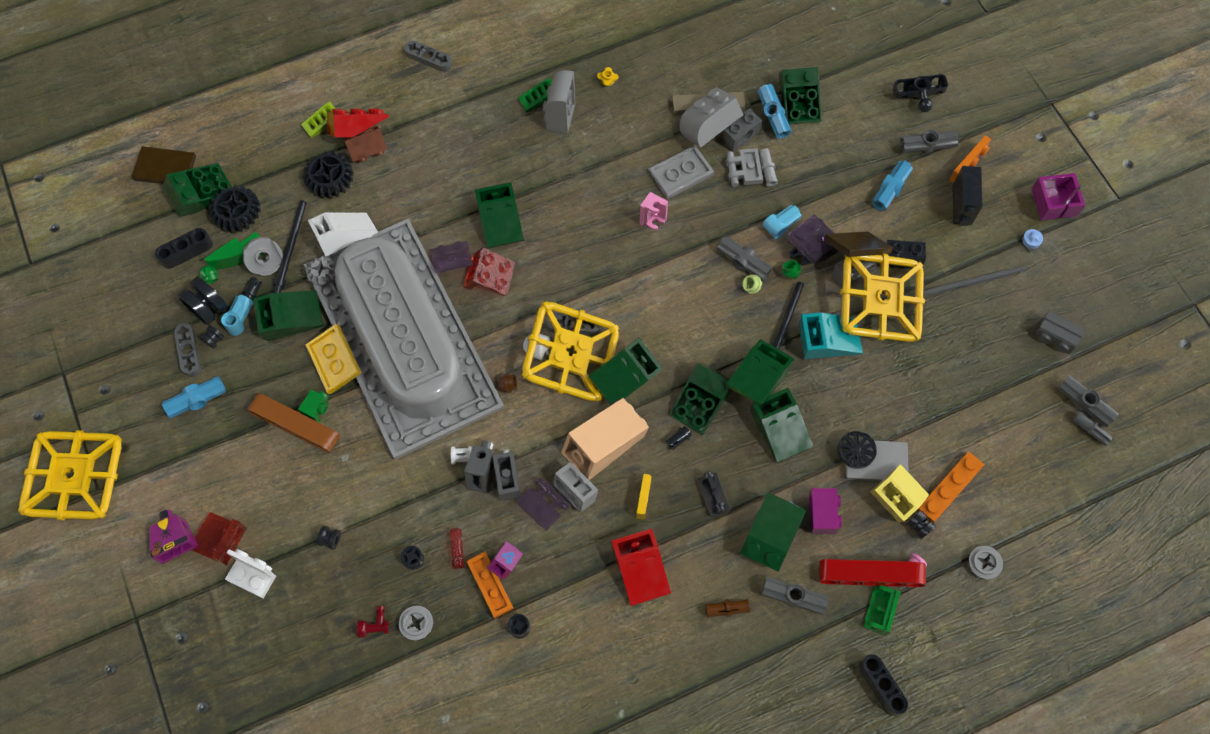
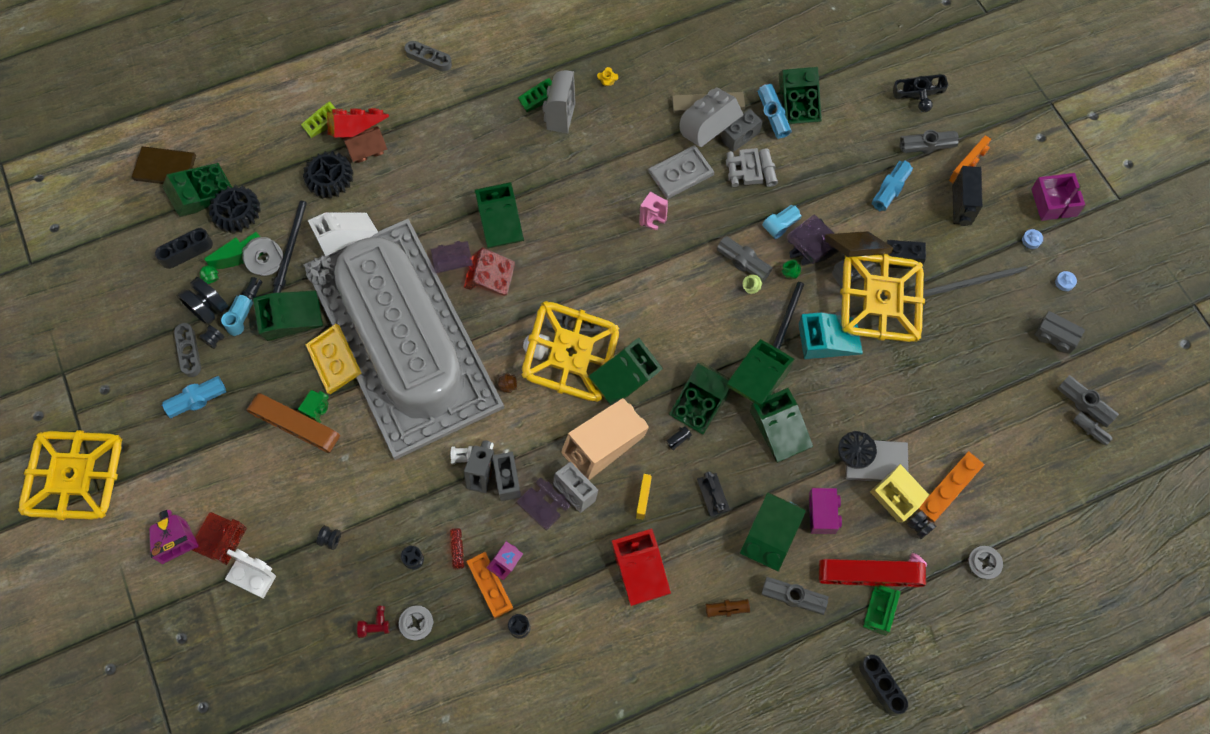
(1066, 281): none -> light blue tile

